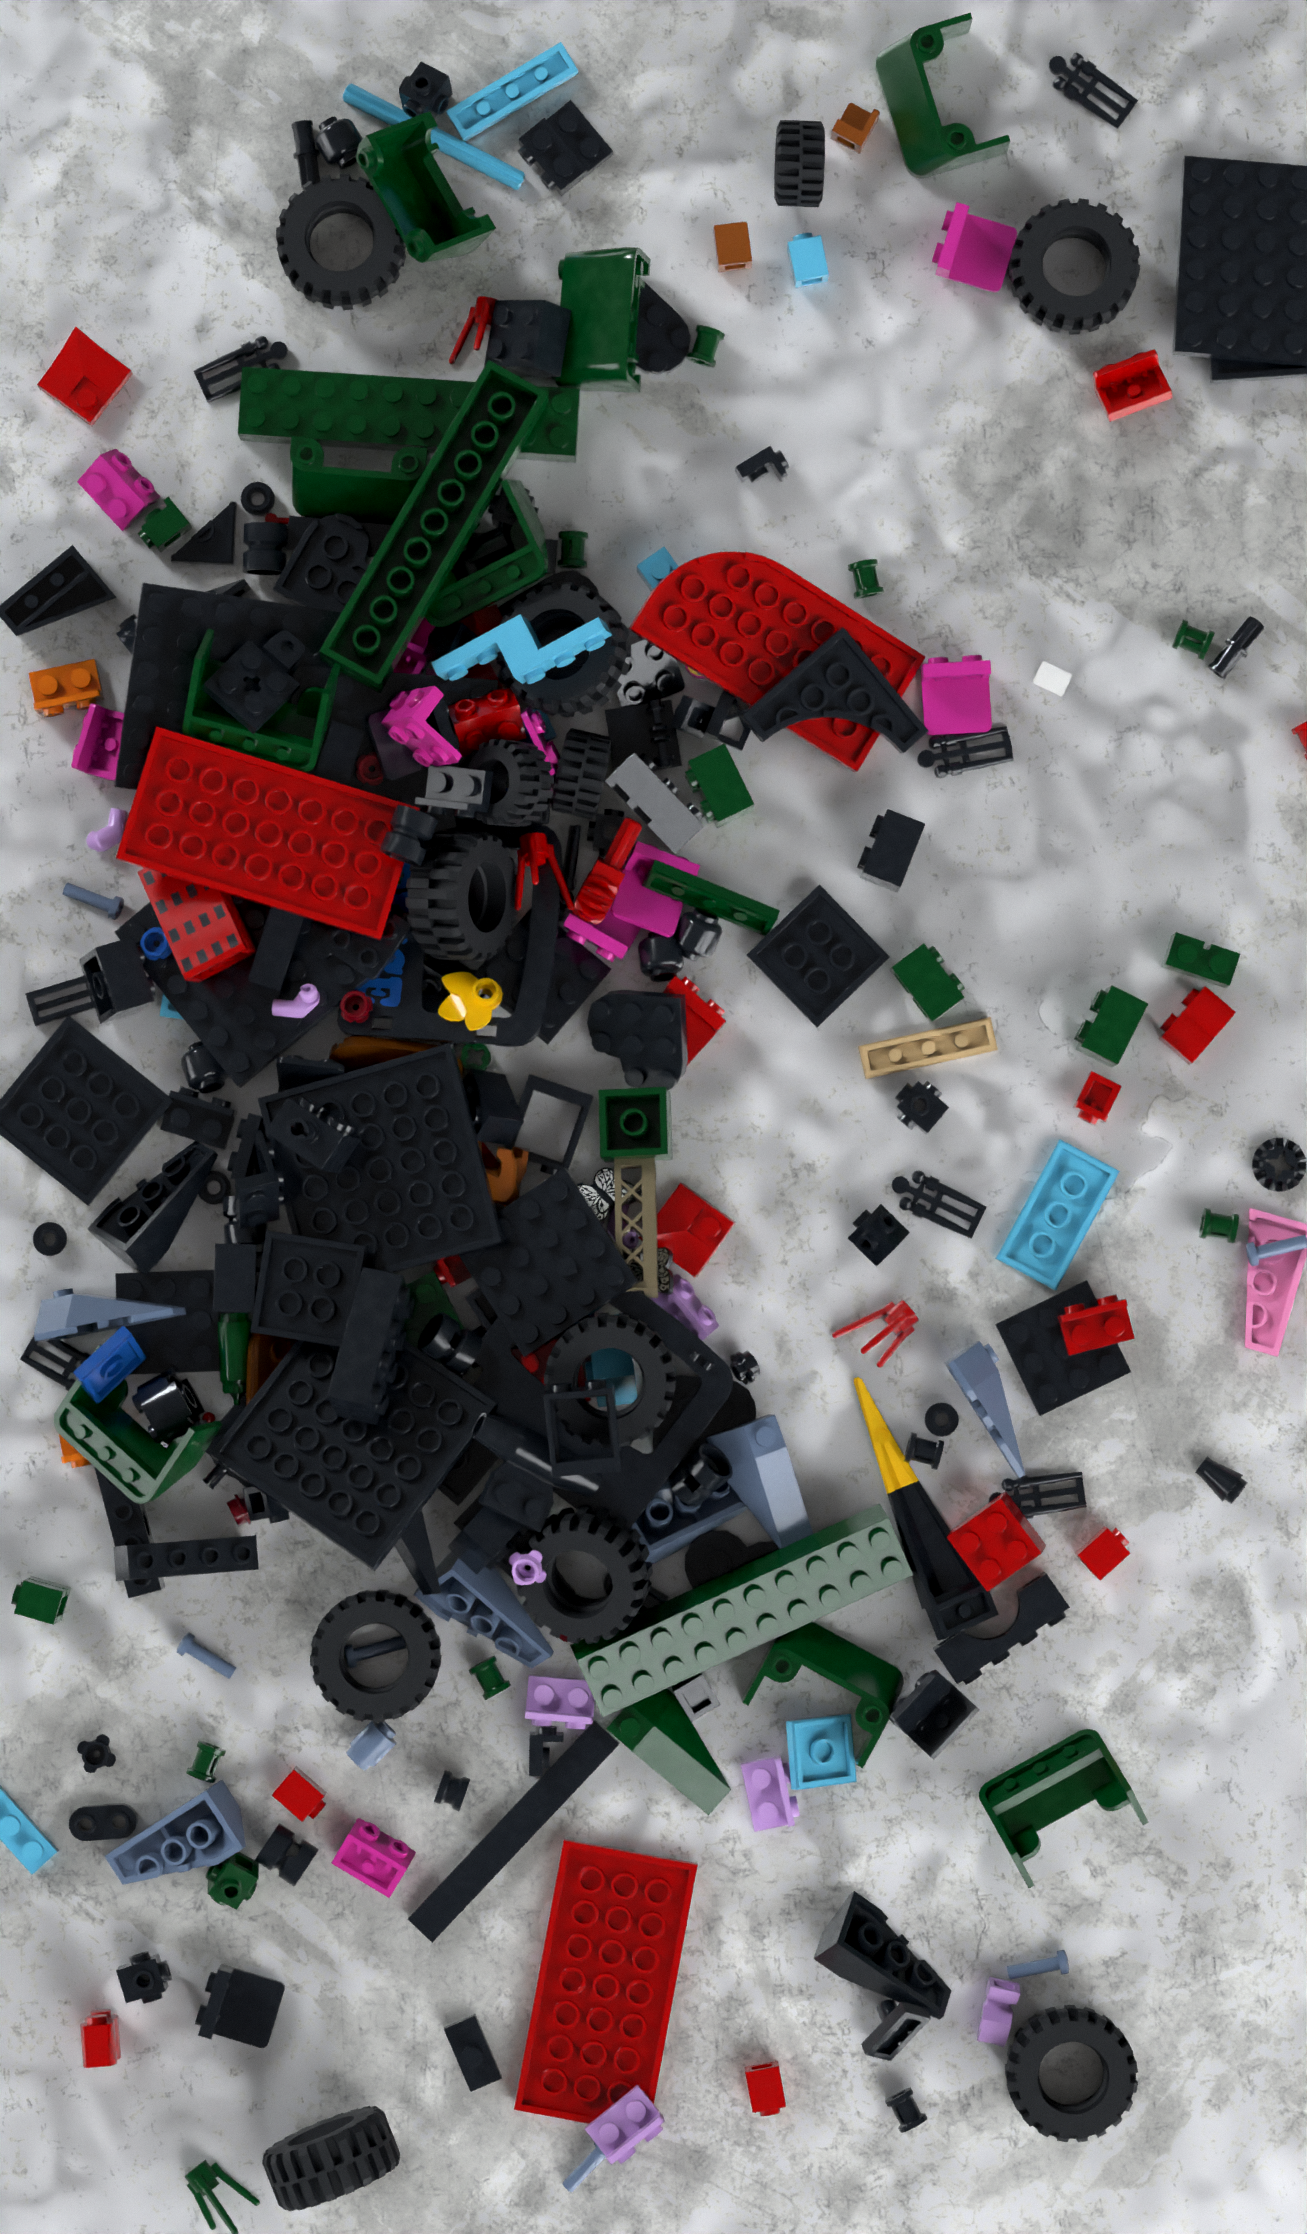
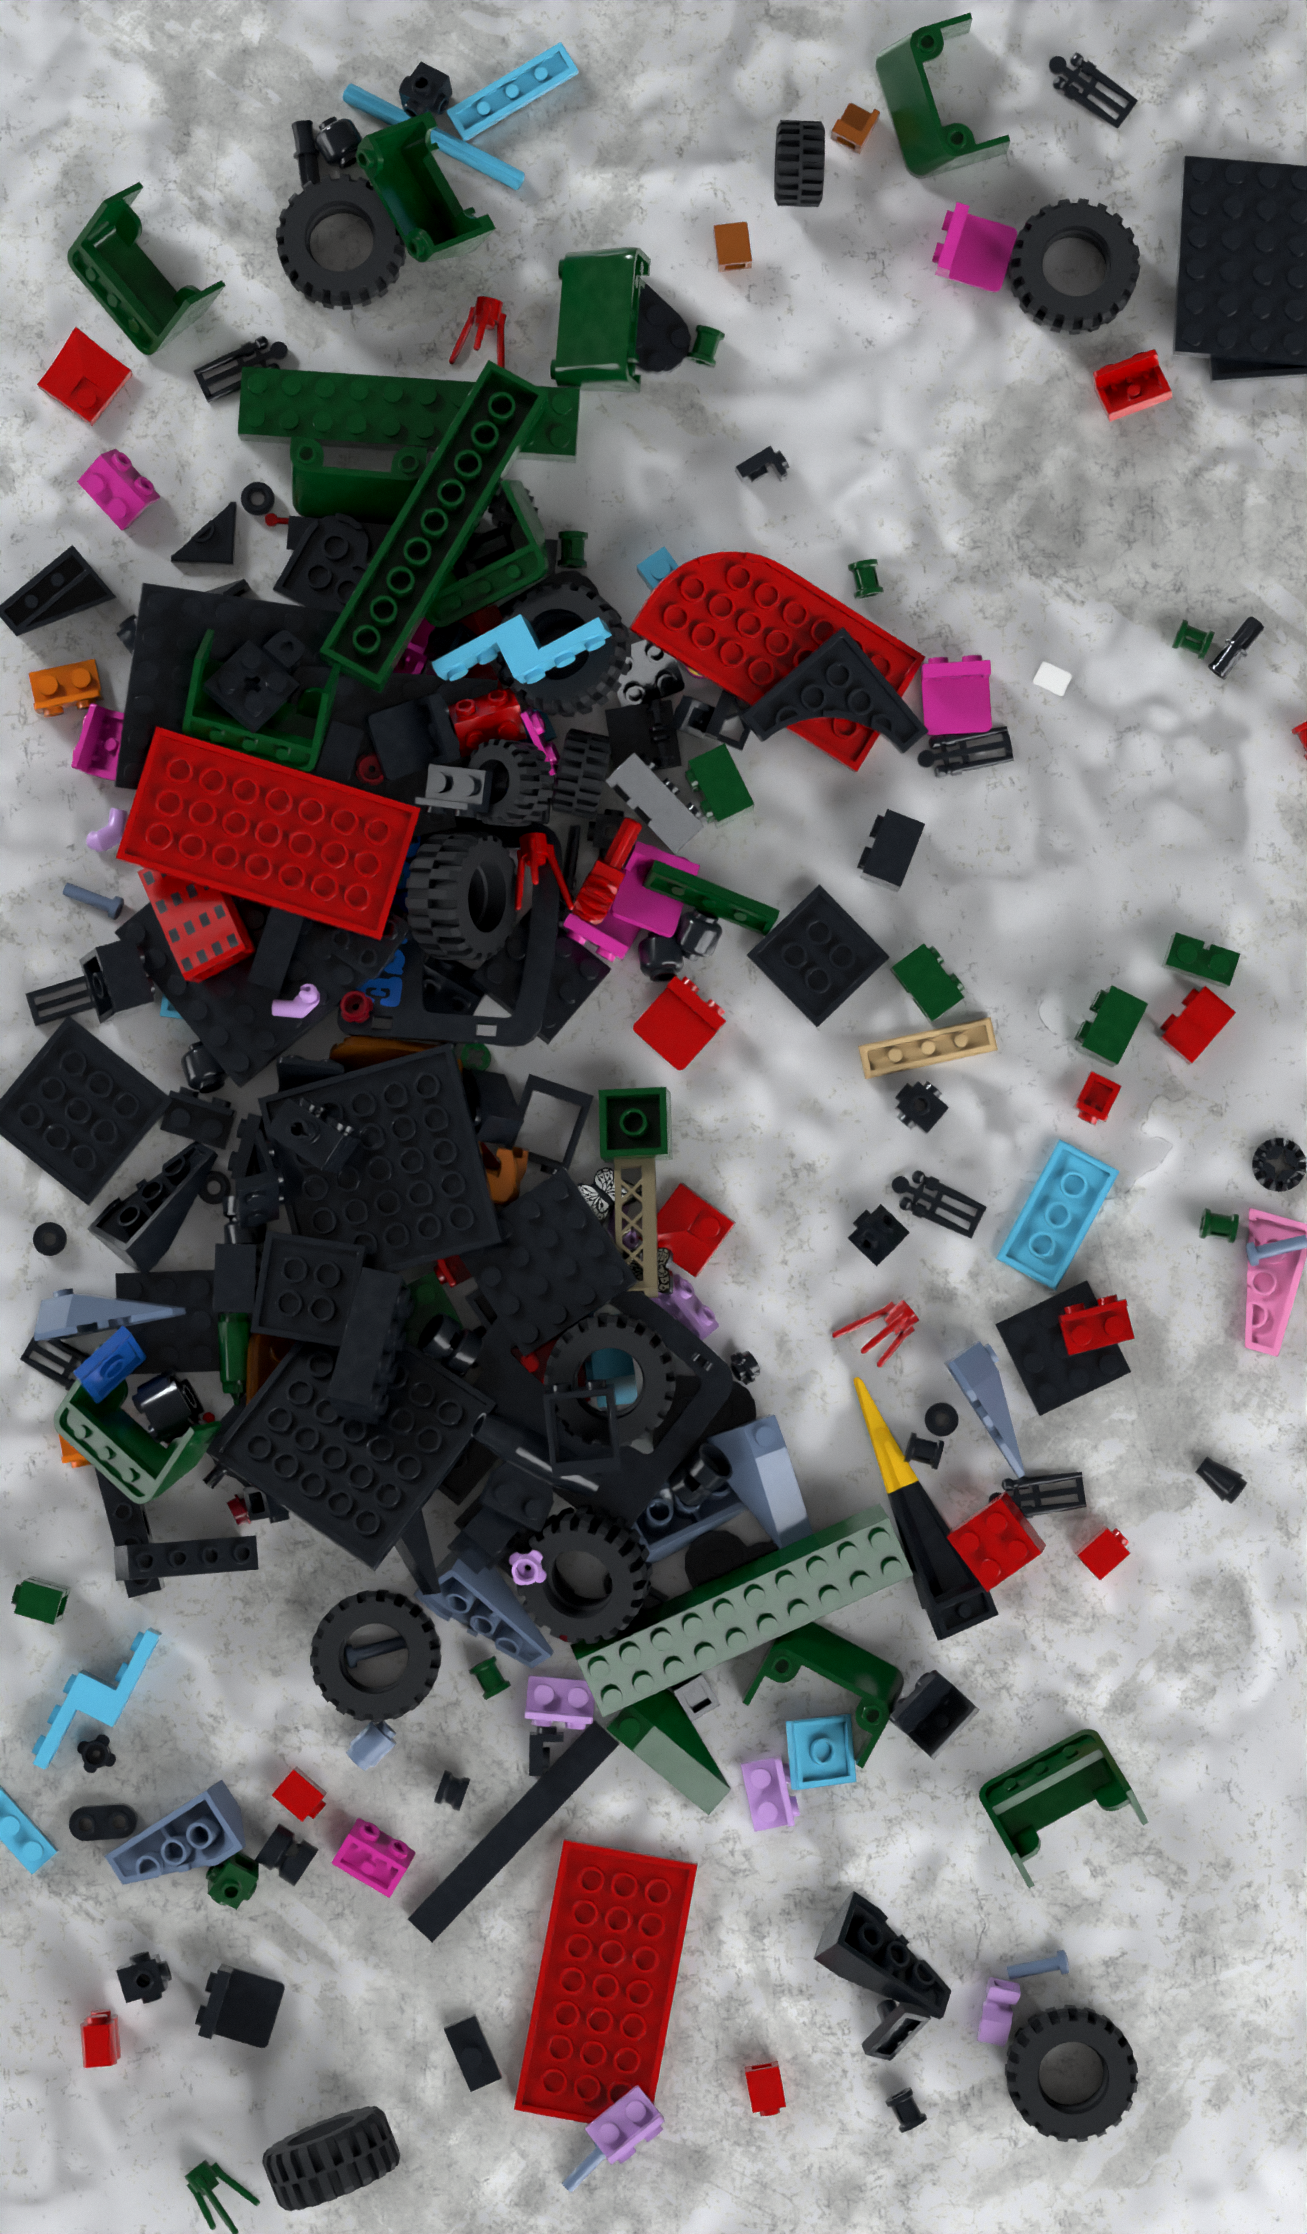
(95, 1697): none -> medium azure bracket
(129, 282): none -> dark green windscreen
(147, 944): blue plate -> none
(164, 526): dark green brick -> none
(205, 1656): sand blue piece -> none
(206, 1762): dark green bush -> none
(265, 548): black wheel -> none
(408, 727): dark pink bracket -> none
(408, 836): black wheel -> none
(466, 1001): yellow plate -> none
(528, 337): black brick -> none
(564, 148): black plate -> none
(643, 1032): black plate -> none
(807, 260): medium azure brick -> none
(1037, 1604): black arch -> none

